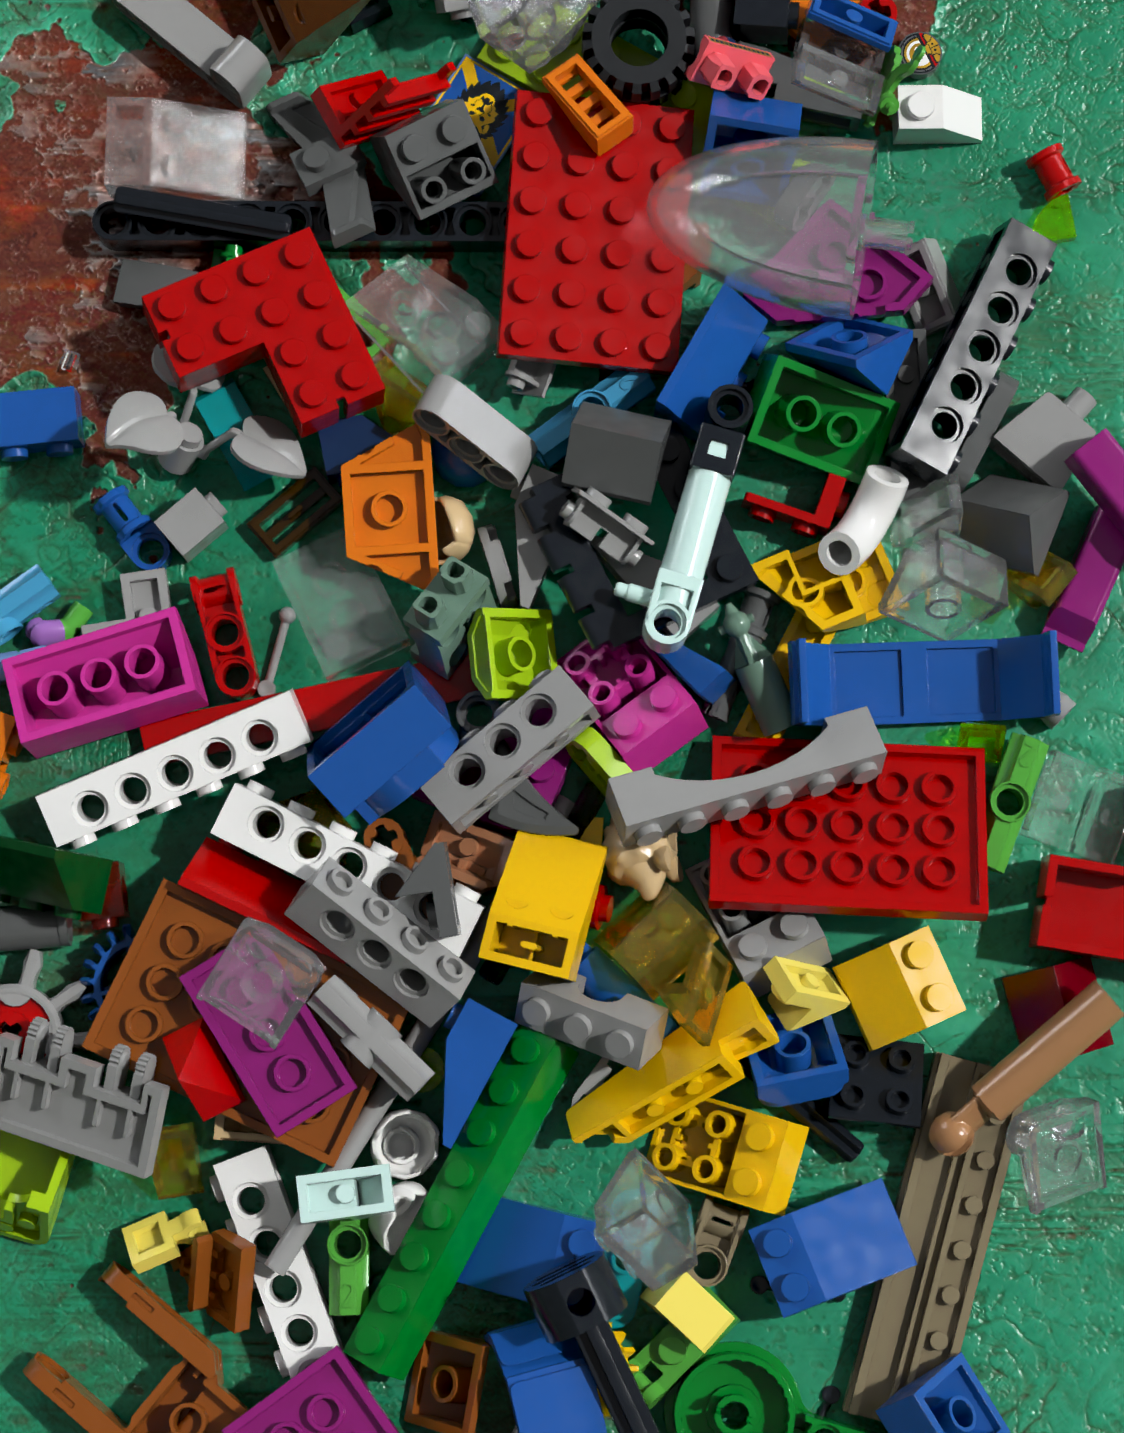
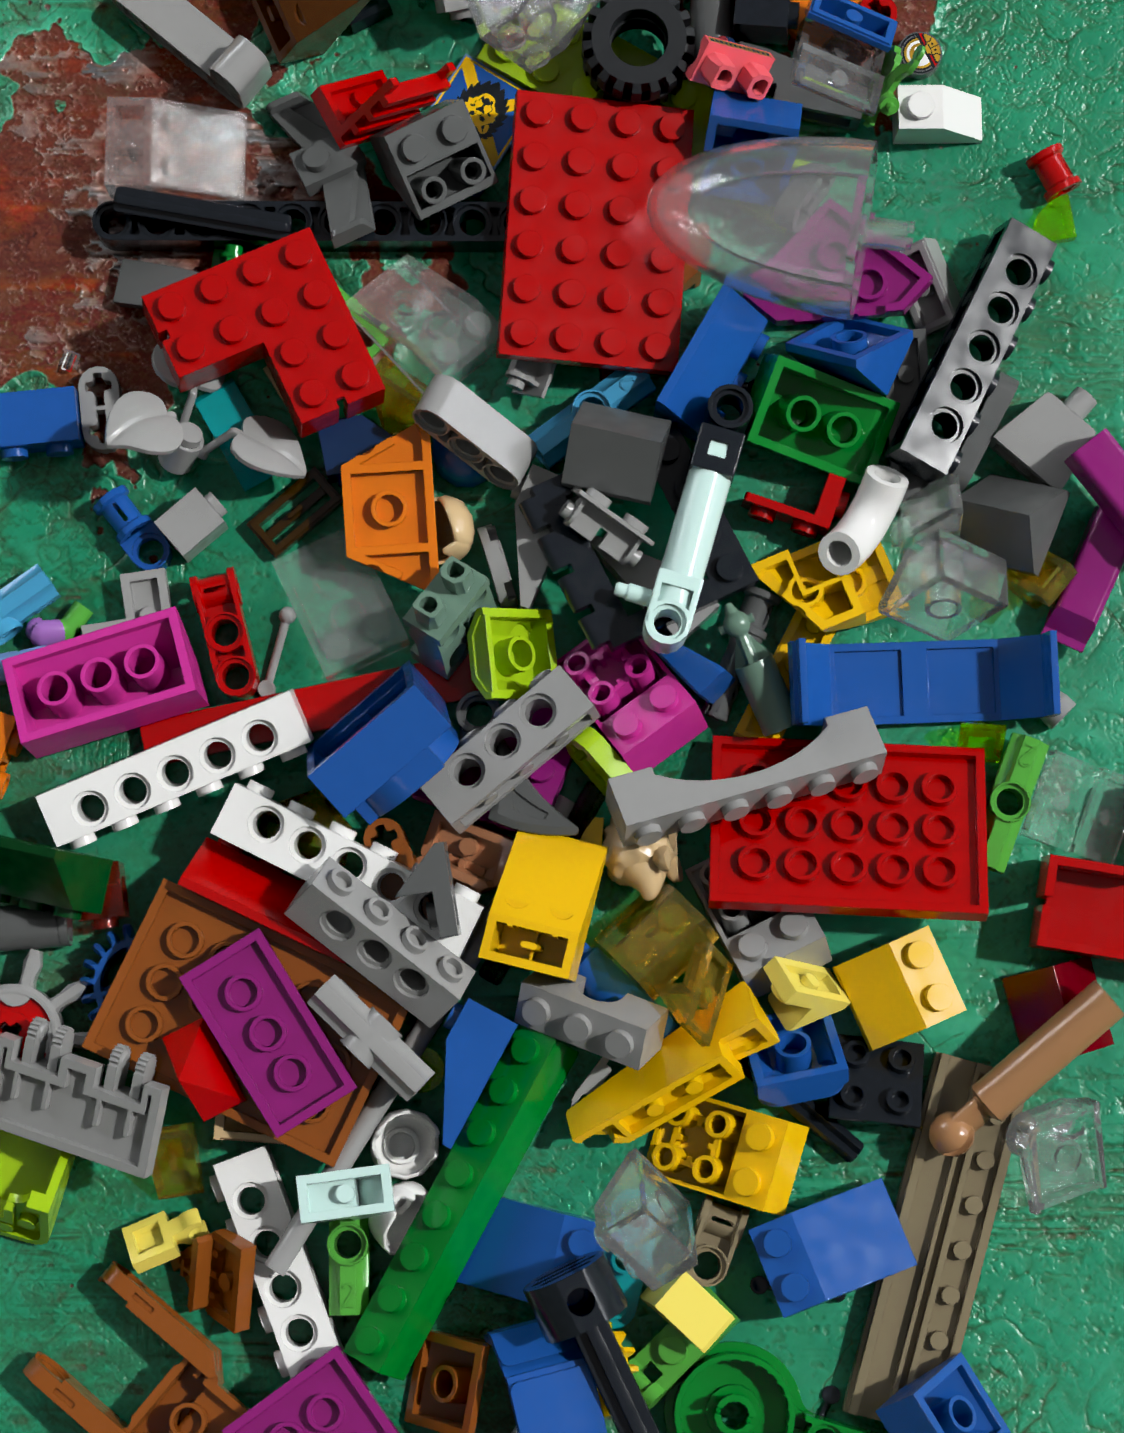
(89, 404): none -> light grey beam
(263, 980): clear slope -> none
(602, 909): red plate -> none
(604, 128): orange slope -> none

